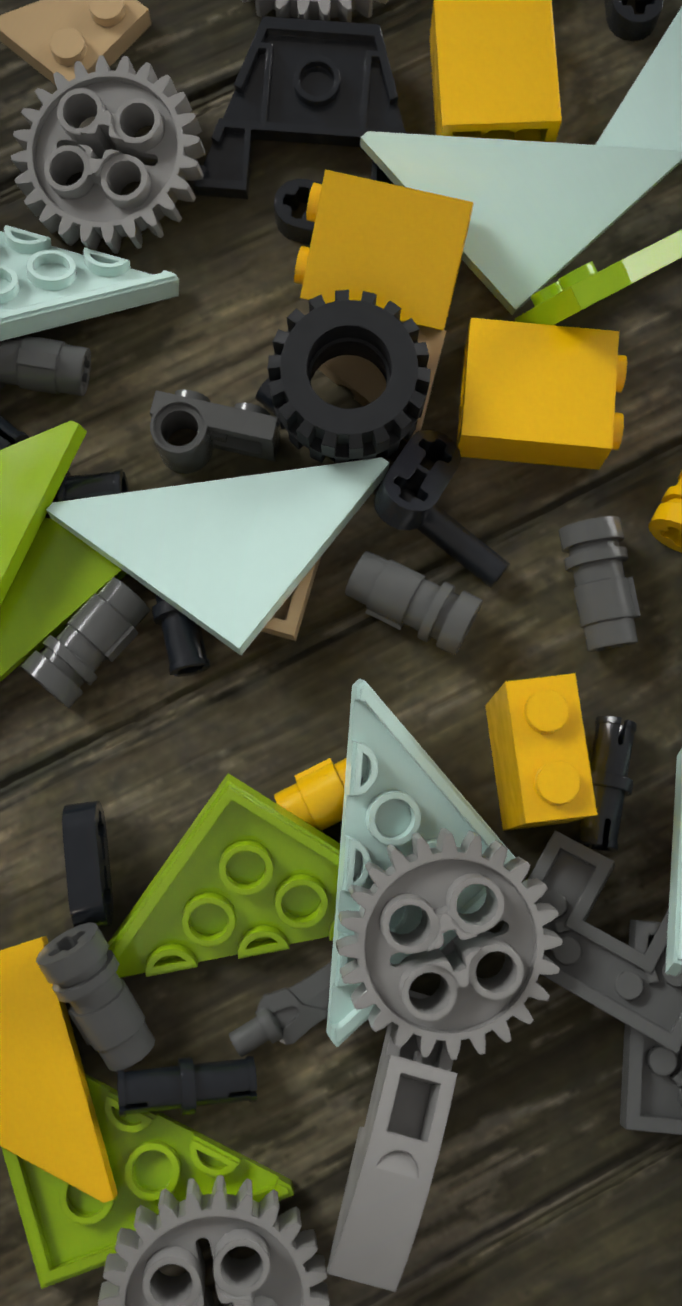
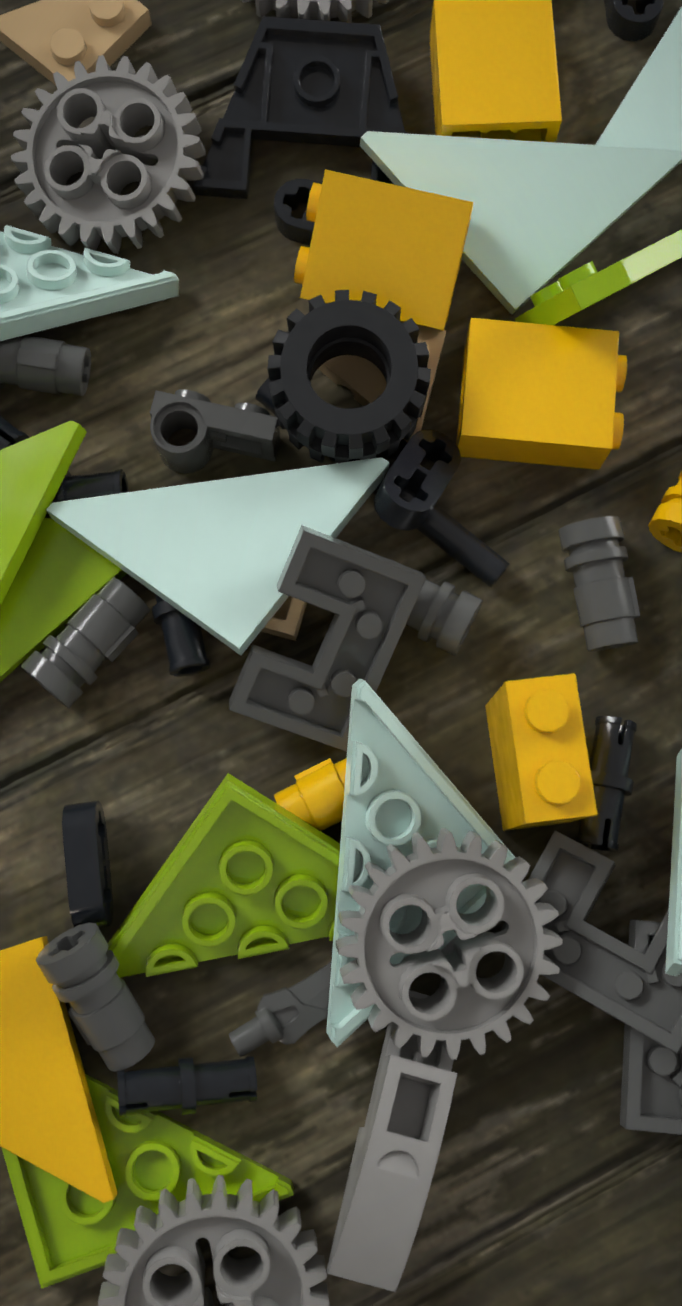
(370, 608): none -> dark grey plate

